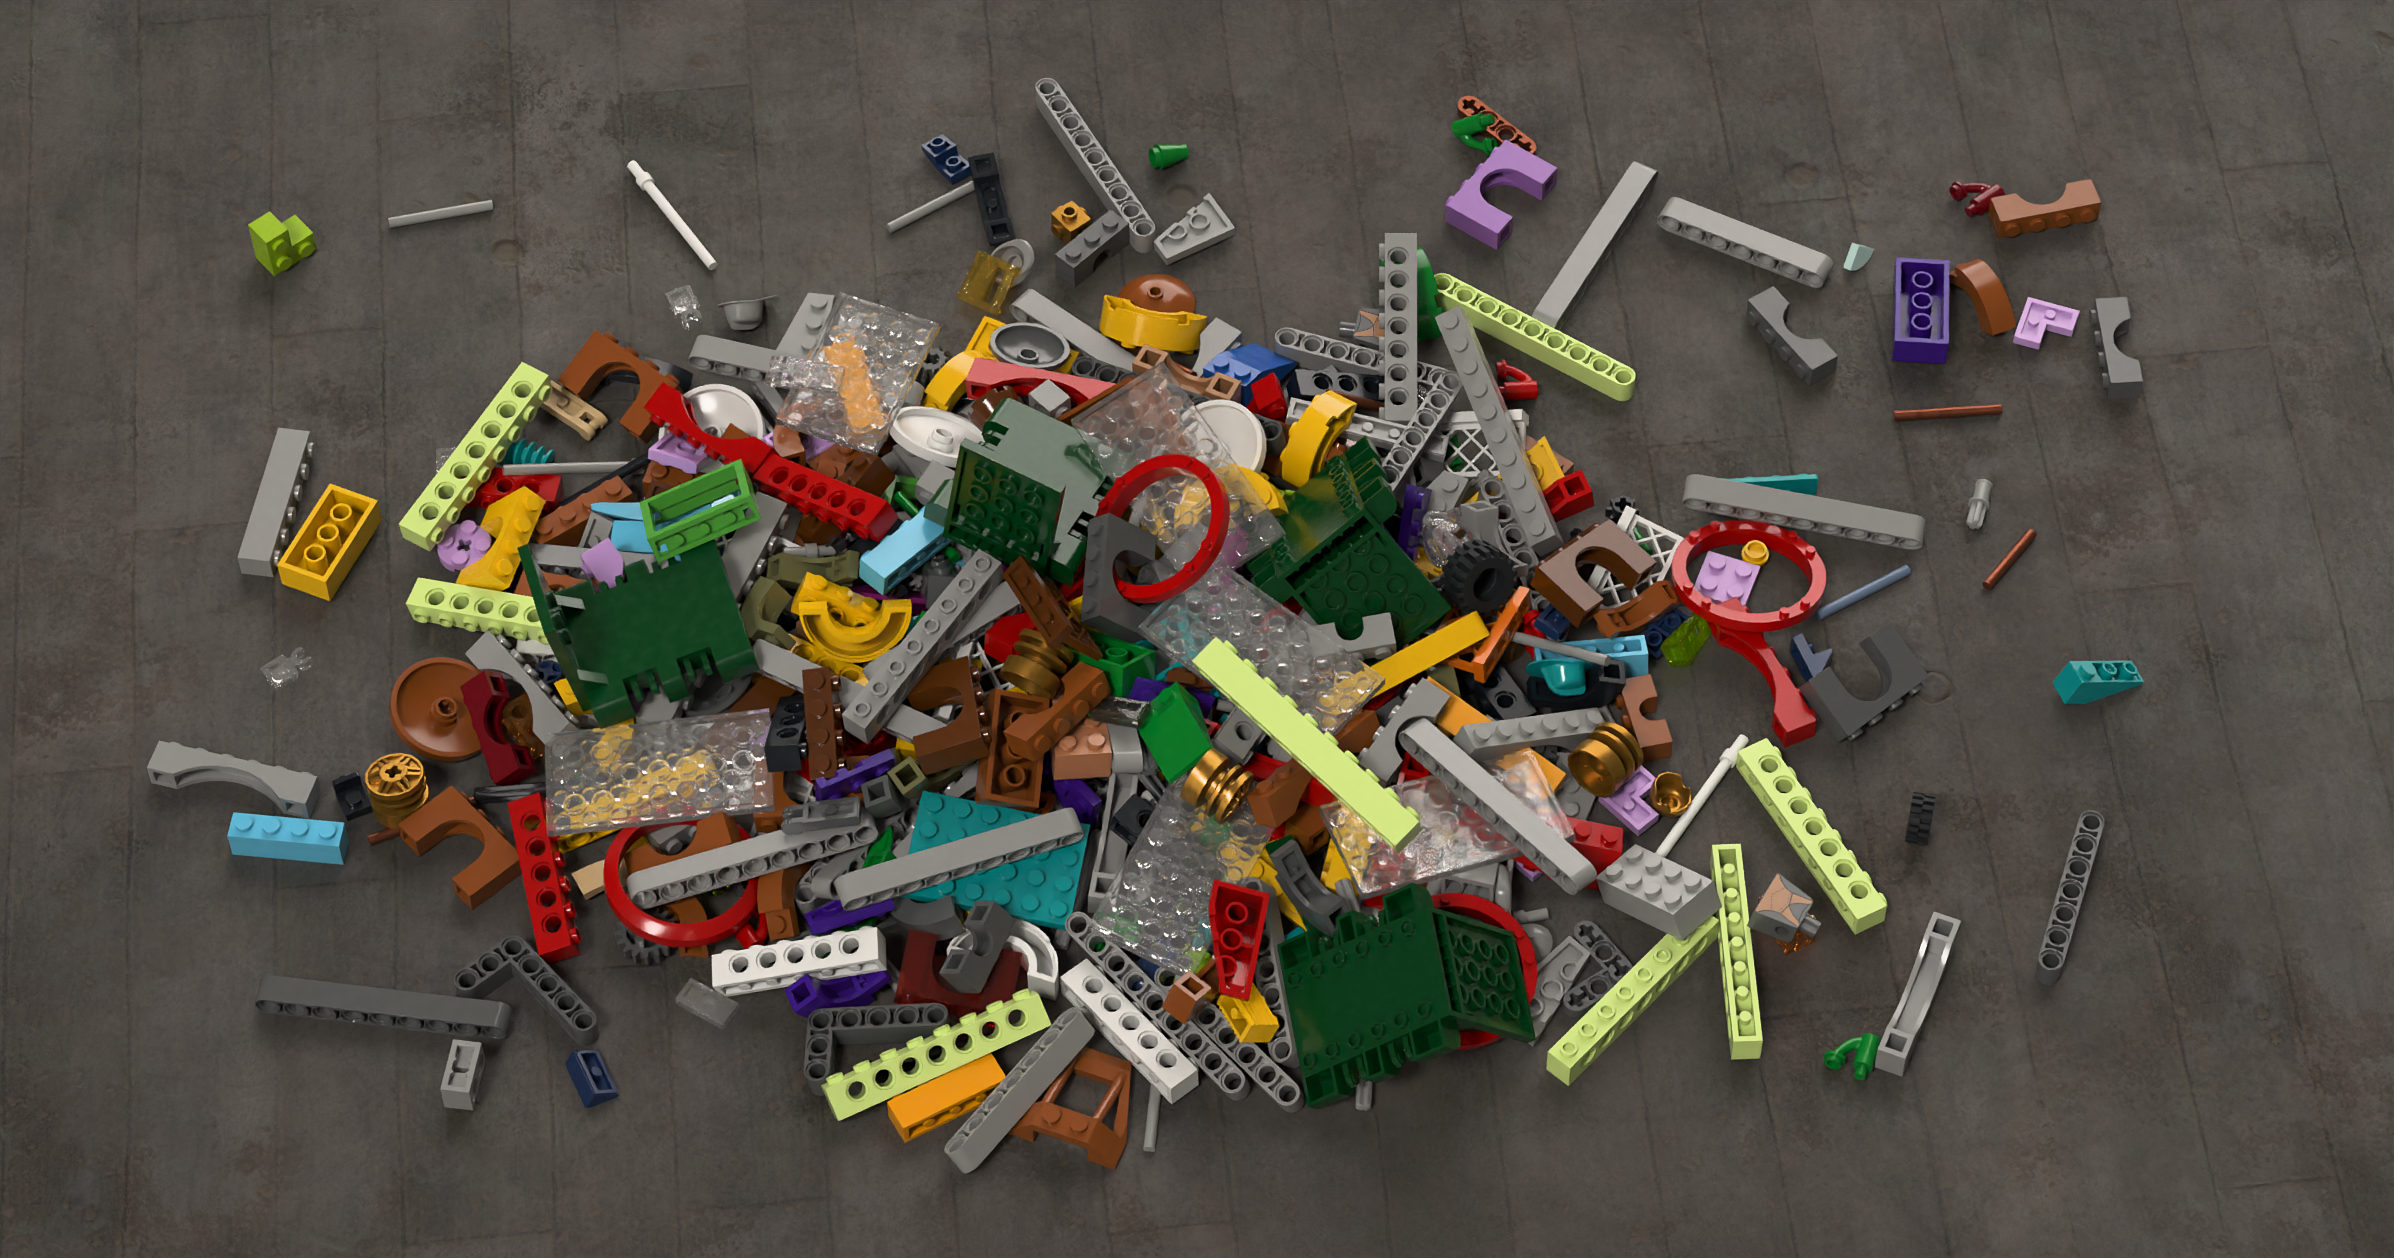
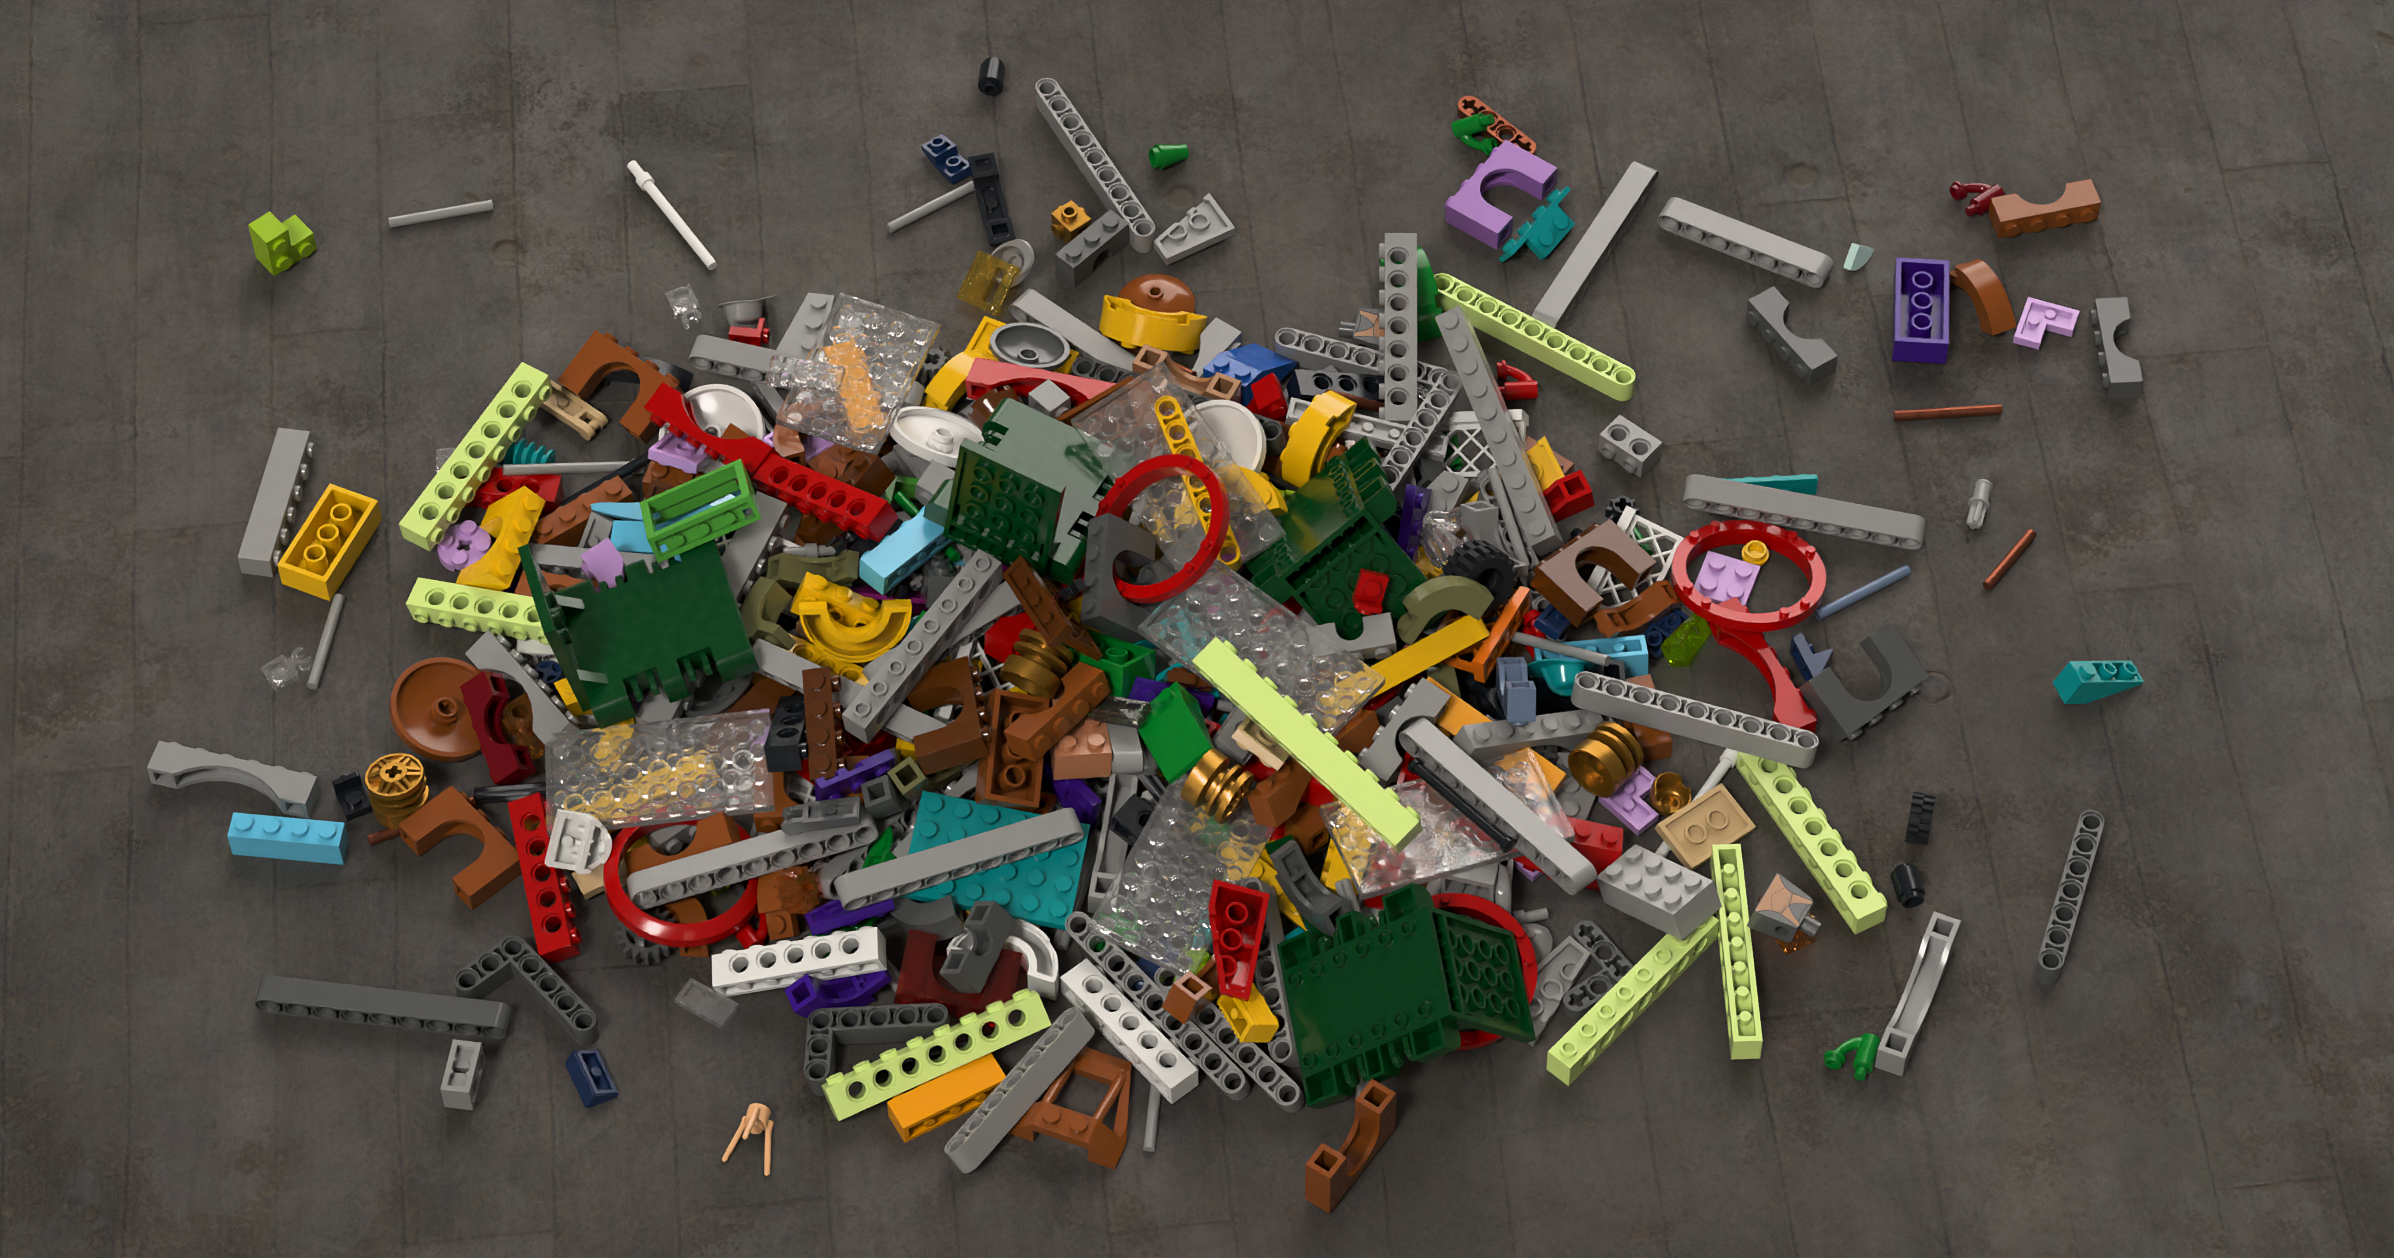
(325, 641): none -> light grey bar
(578, 842): none -> white slope
(751, 336): none -> red bracket
(754, 1122): none -> light nougat plant
(797, 890): none -> clear orange gear
(991, 76): none -> black brick
(1071, 591): none -> black bar
(1198, 497): none -> yellow beam
(1254, 739): none -> tan plate
(1333, 1172): none -> dark orange arch
(1369, 591): none -> red bracket
(1416, 767): none -> black bar
(1441, 595): none -> olive arch
(1507, 515): none -> light grey bar
(1515, 691): none -> sand blue arch
(1544, 231): none -> teal bracket
(1630, 446): none -> light grey brick
(1694, 719): none -> light grey beam
(1704, 822): none -> tan plate
(1907, 885): none -> black brick

